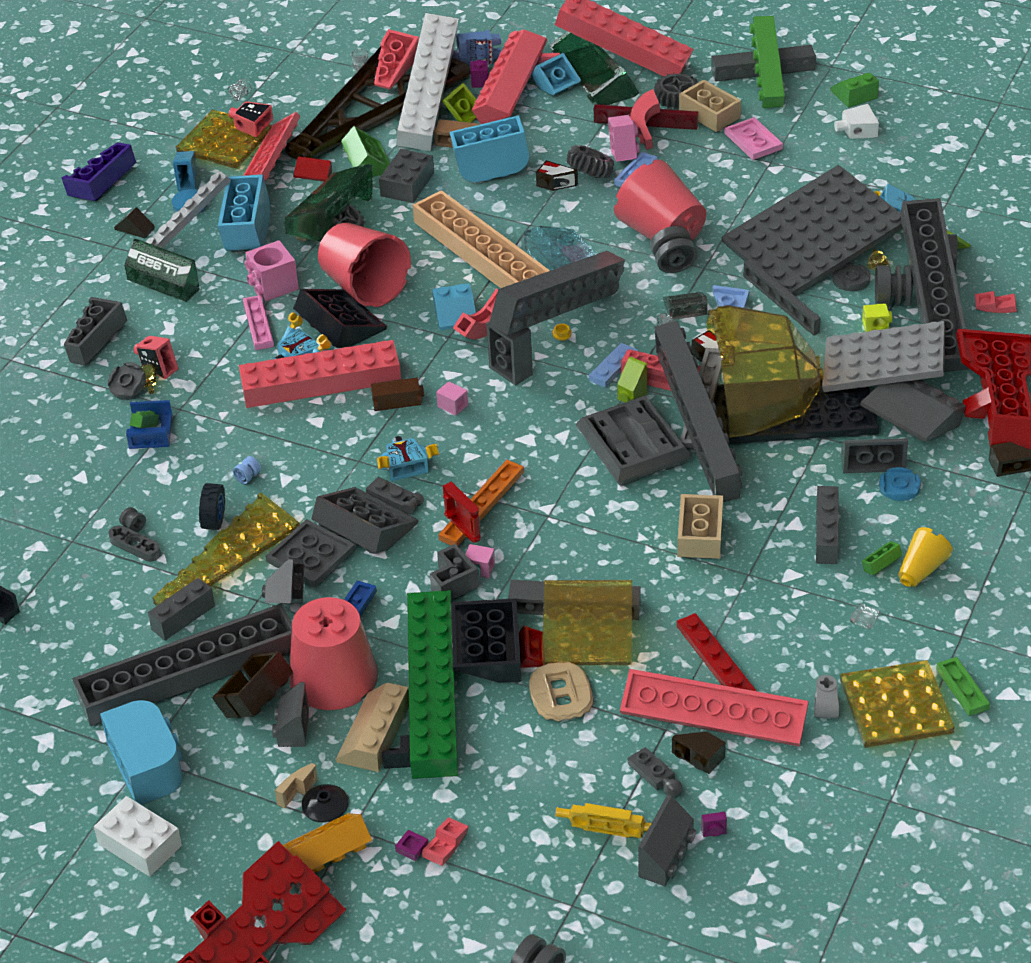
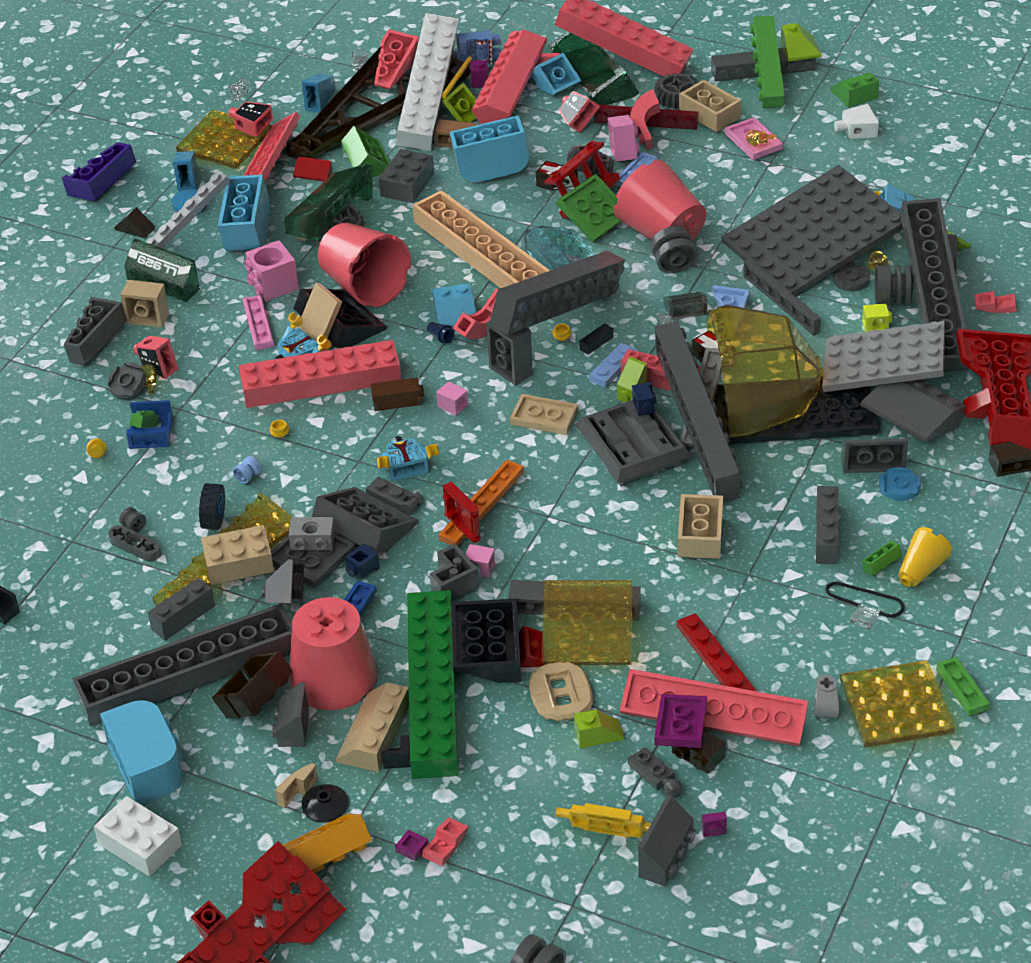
(96, 448): none -> yellow plate
(145, 303): none -> tan brick
(237, 554): none -> tan brick
(279, 428): none -> yellow plate
(311, 533): none -> light grey brick
(317, 91): none -> dark azure slope
(320, 312): none -> tan tile
(362, 561): none -> dark blue brick
(442, 332): none -> dark blue cone
(456, 77): none -> yellow axle
(544, 414): none -> tan tile
(567, 169): none -> red fence
(577, 110): none -> torso
(591, 208): none -> bright green plate
(596, 339): none -> black piece
(596, 728): none -> lime slope
(643, 398): none -> dark blue brick
(680, 721): none -> magenta plate
(756, 137): none -> clear yellow piece
(798, 43): none -> lime slope
(864, 590): none -> black piece

